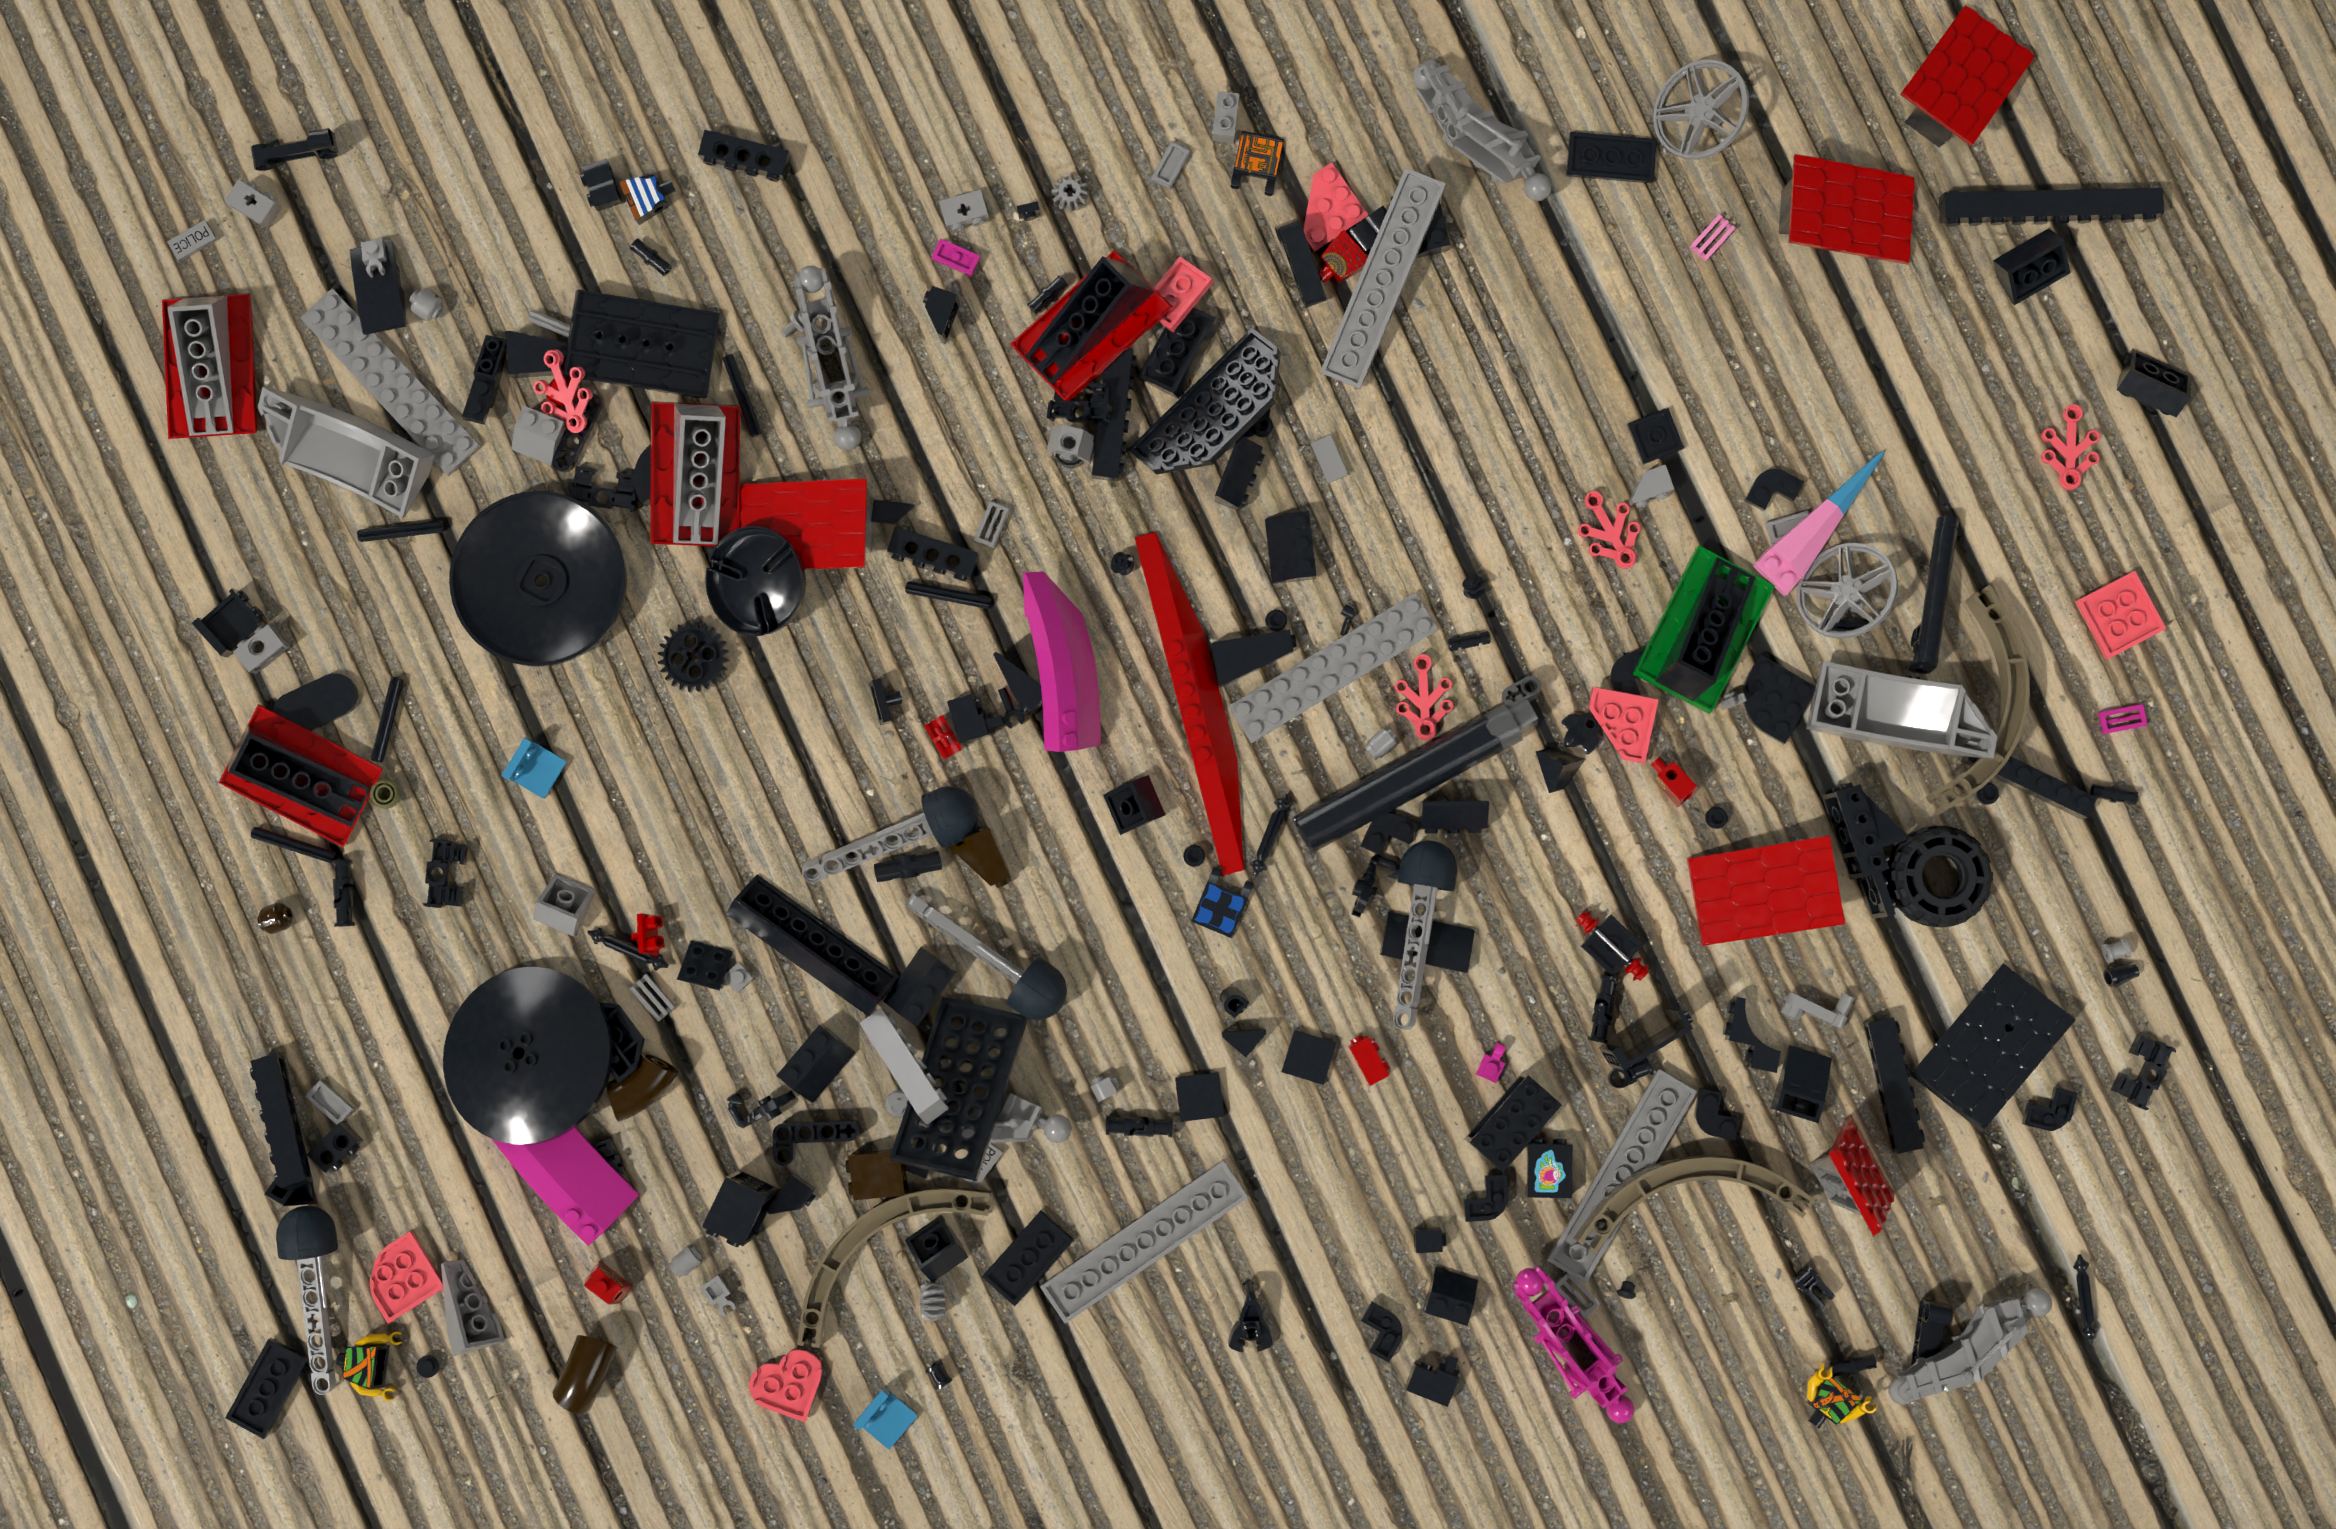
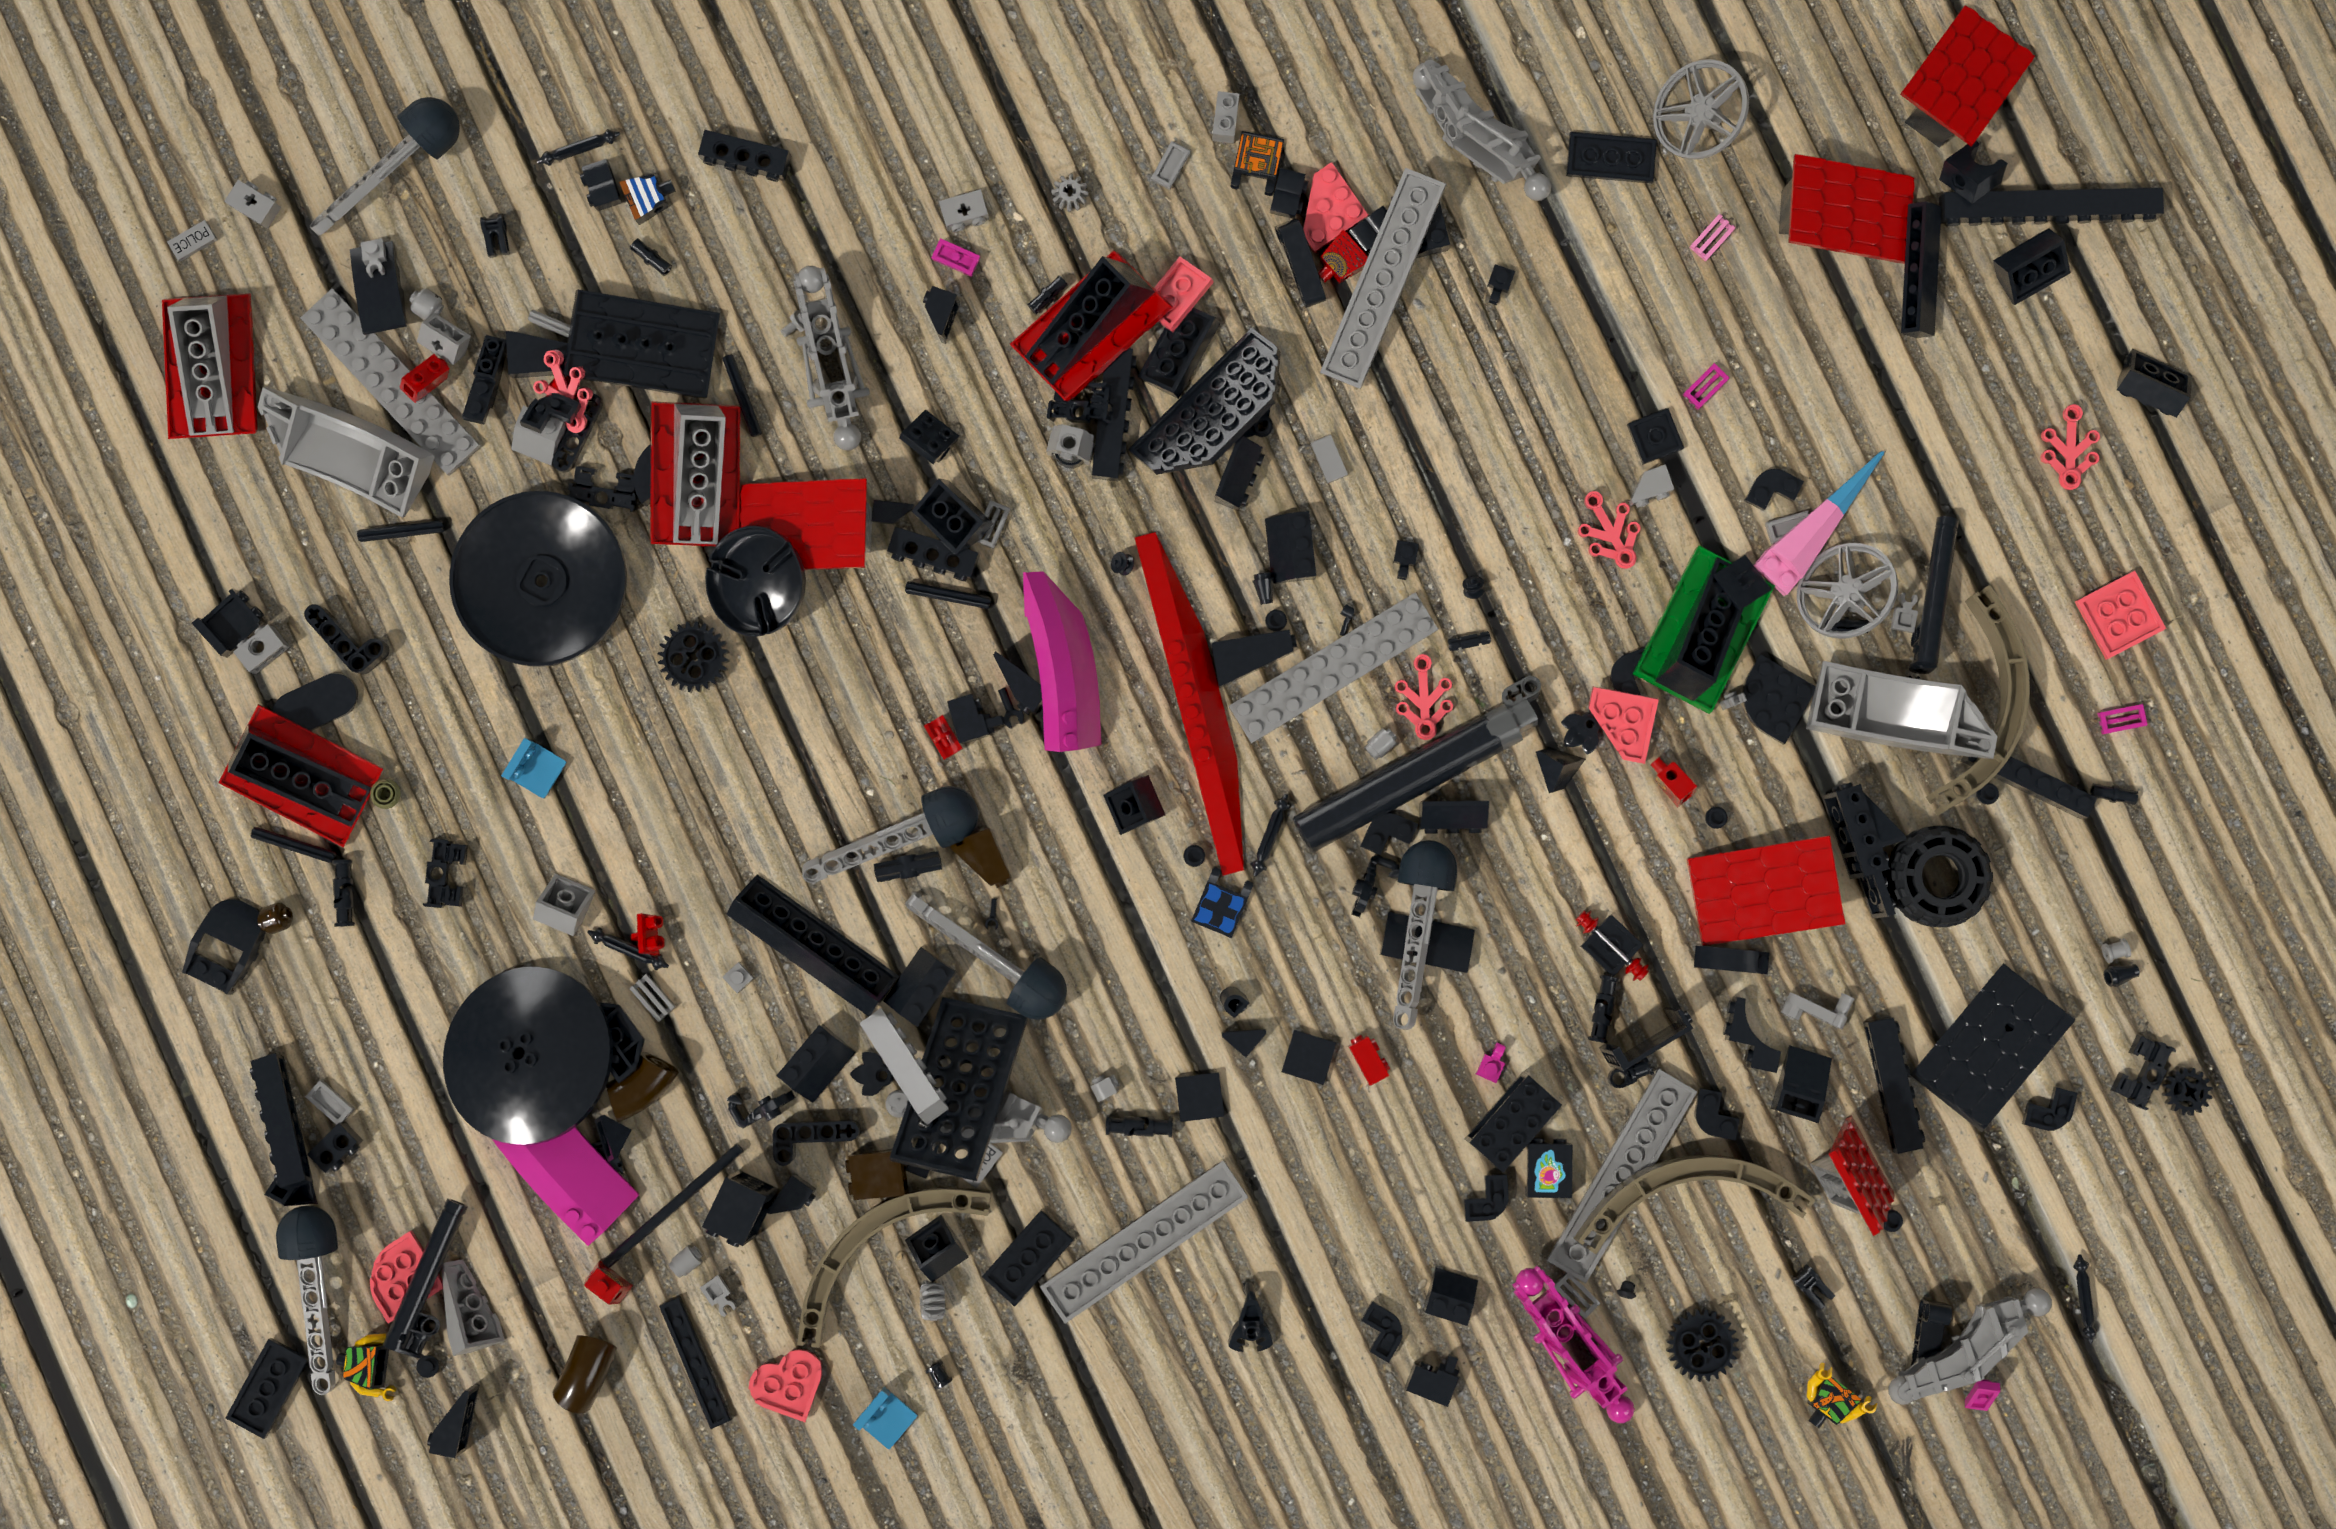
(235, 925): none -> black slope
(318, 143): black piece -> none
(342, 636): none -> black beam
(387, 719): black axle -> none
(407, 1329): none -> black piece
(424, 378): none -> red brick
(429, 124): none -> piece
(443, 338): none -> light grey brick
(453, 1431): none -> black slope
(490, 228): none -> black piece
(541, 410): none -> black plate
(578, 147): none -> black wheel
(612, 1136): none -> black slope
(672, 1205): none -> black piece
(695, 1362): none -> black tile
(705, 965): black hinge -> none
(869, 1074): none -> black plate
(883, 701): black tile -> none
(929, 437): none -> black plate
(952, 516): none -> black slope
(993, 914): none -> black hand
(1028, 211): black plate -> none
(1264, 587): none -> black cone
(1288, 193): none -> black brick
(1405, 556): none -> black plate
(1429, 1240): black brick -> none
(1500, 282): none -> black plate
(1692, 399): none -> dark pink tile
(1709, 1364): none -> black gear
(1731, 959): none -> black arch
(1742, 582): none -> black piece
(1853, 1365): black pin -> none
(1894, 1221): none -> black plate
(1904, 617): none -> light grey plate
(1921, 269): none -> black brick
(1968, 177): none -> black piece
(1982, 1395): none -> dark pink plate
(2196, 1088): none -> black gear

